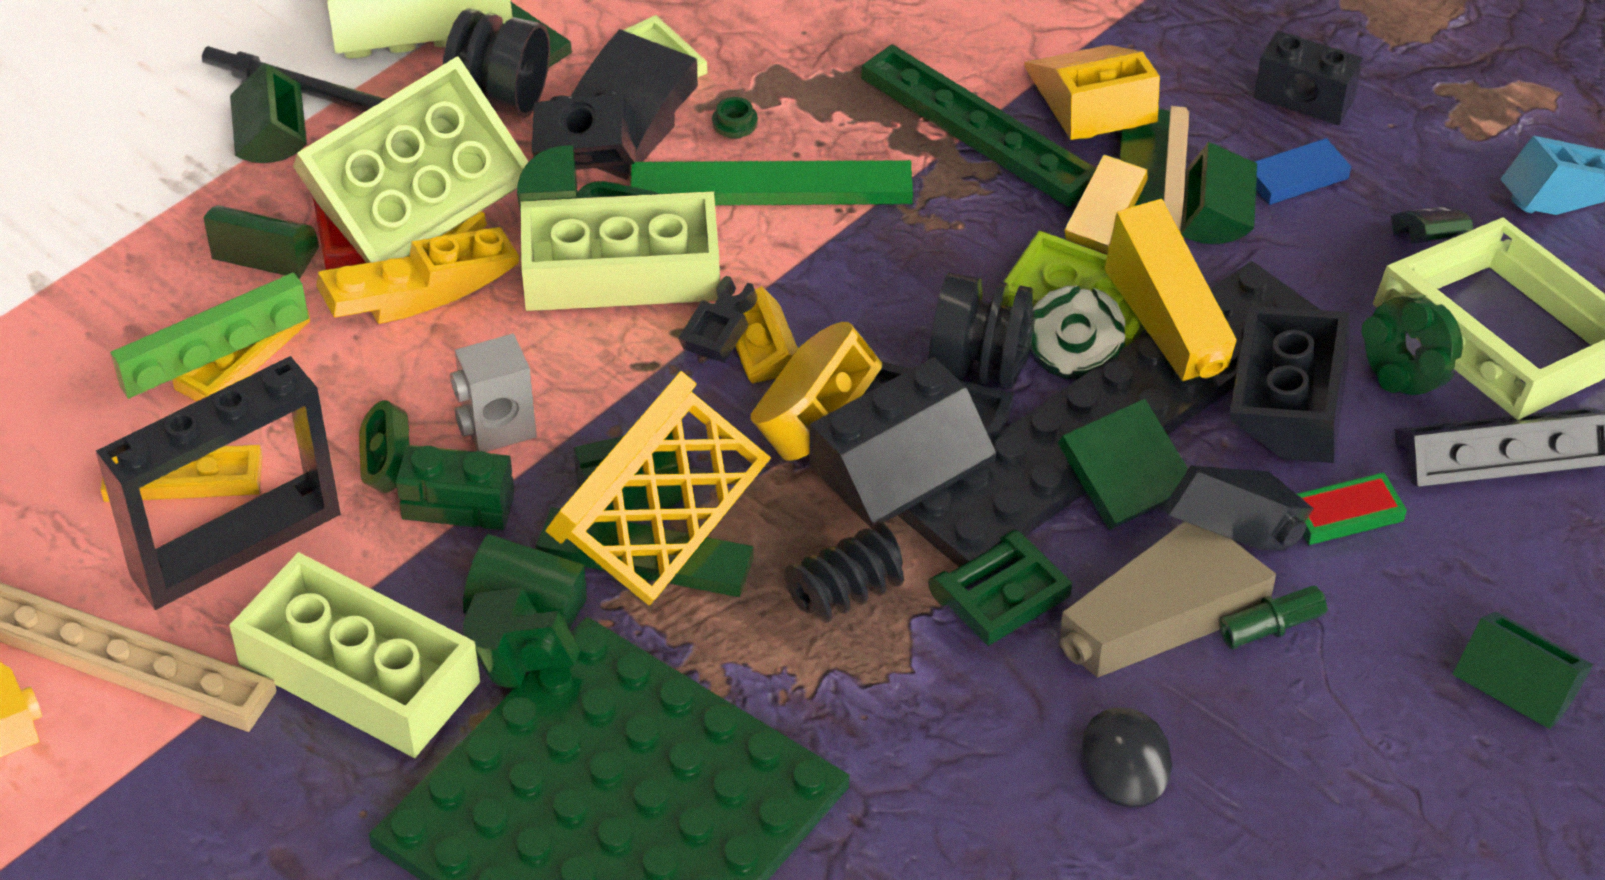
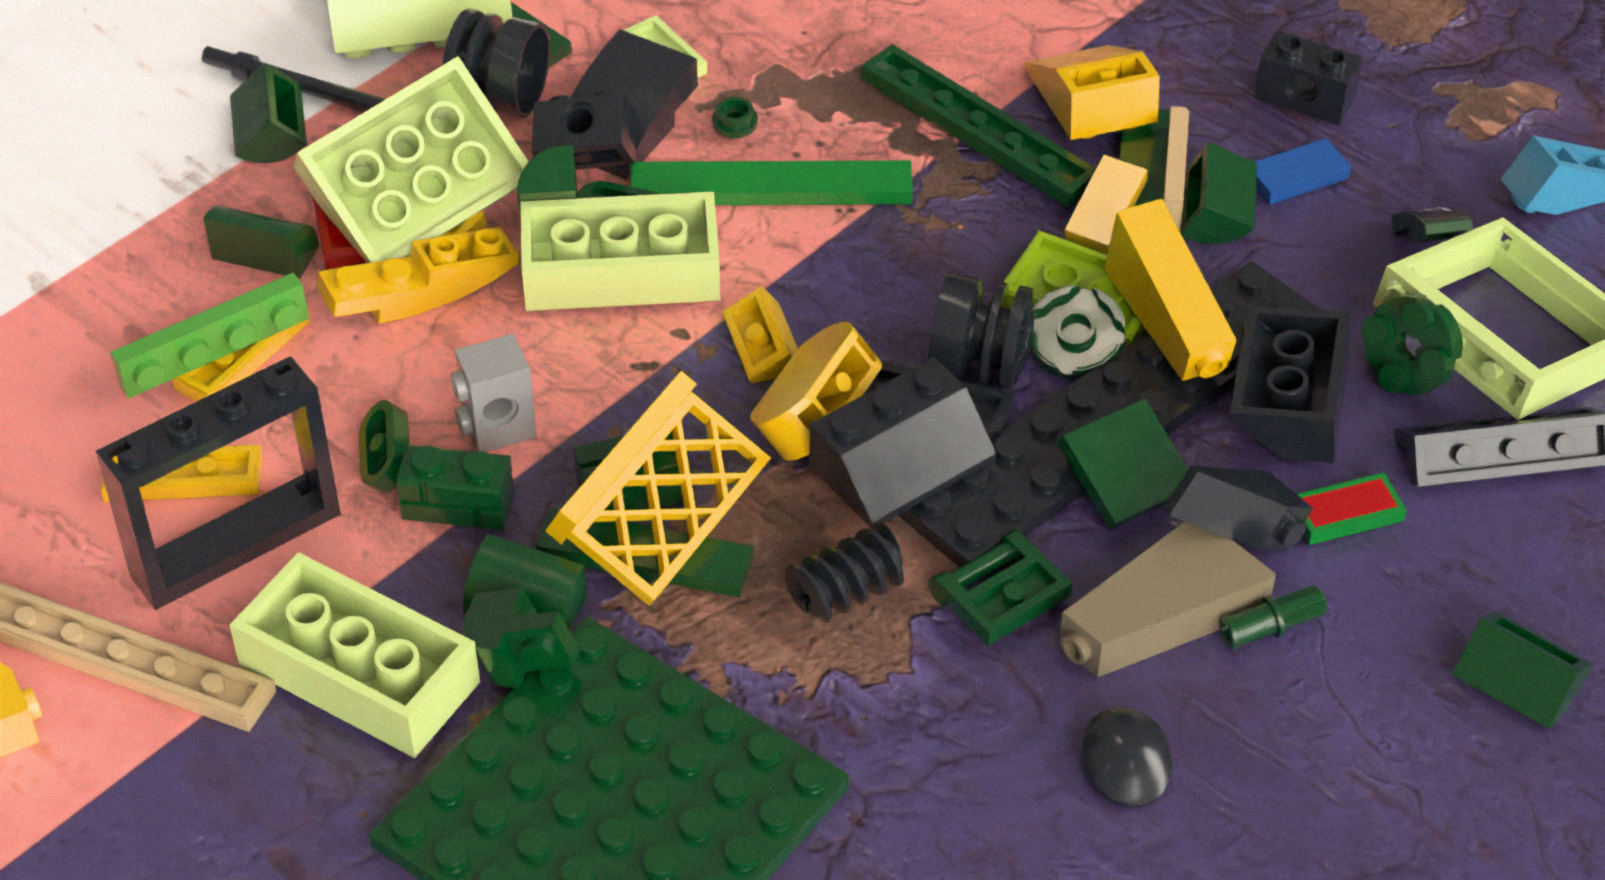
(718, 326): black plate -> none

